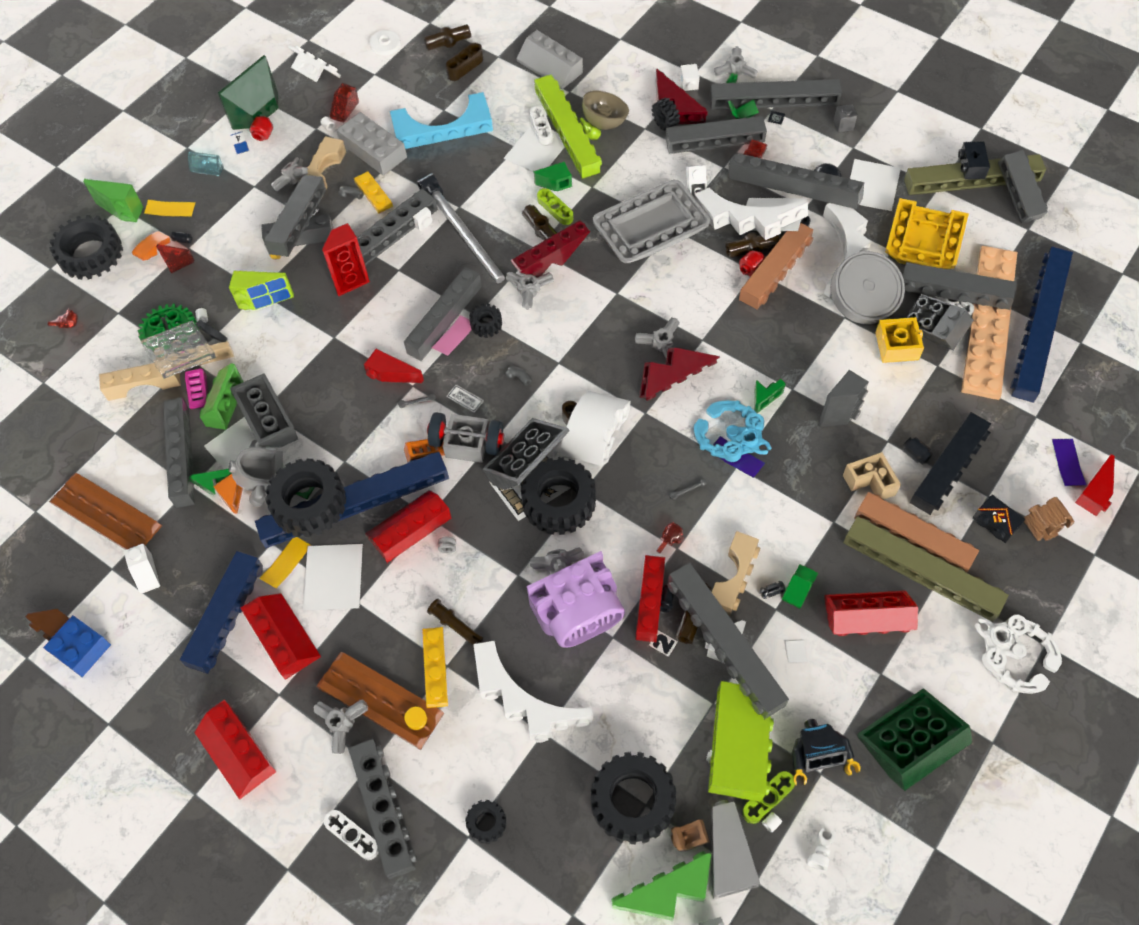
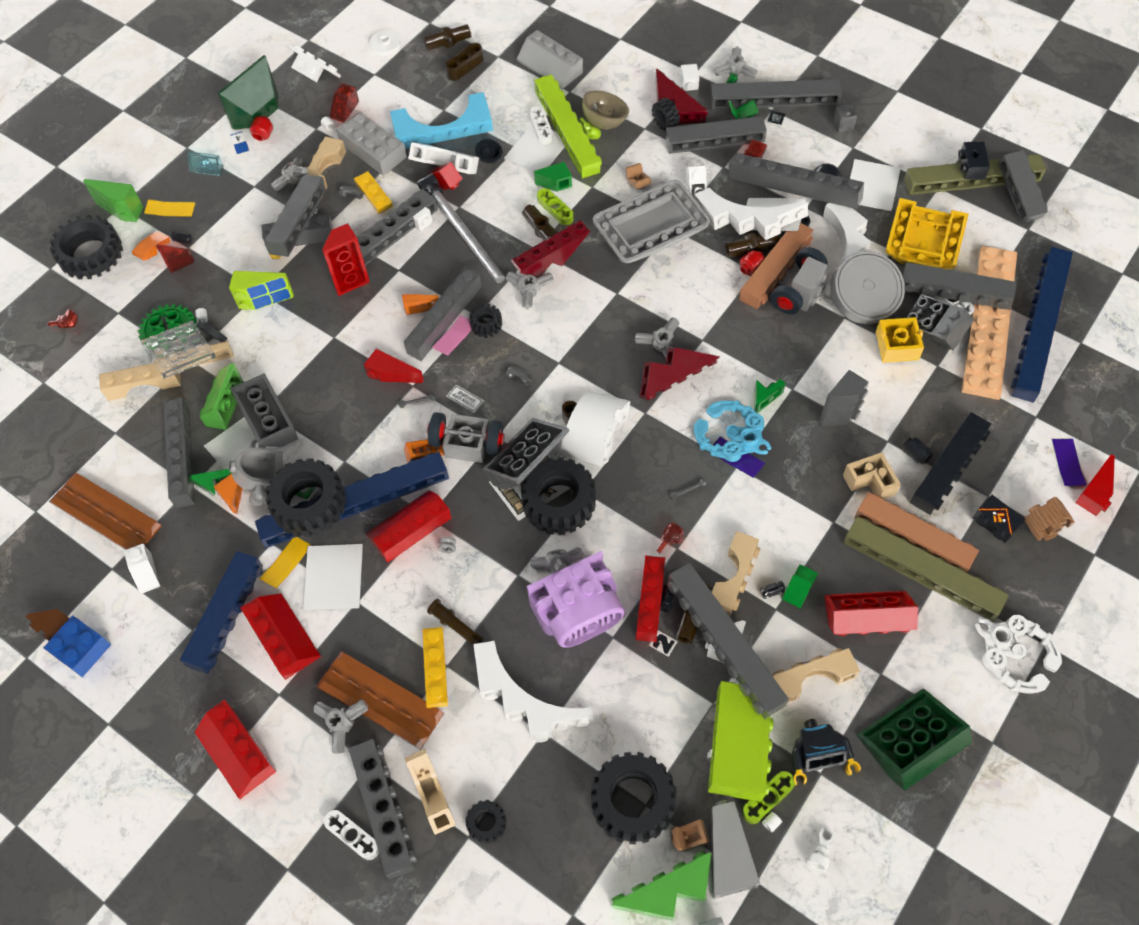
(193, 378): dark pink slope -> none
(415, 718): yellow tile -> none
(418, 303): none -> orange slope
(430, 791): none -> tan arch
(439, 156): none -> white arch
(447, 176): none -> slope
(488, 151): none -> black hat
(636, 176): none -> medium nougat bracket
(805, 284): none -> brick
(837, 666): none -> tan arch

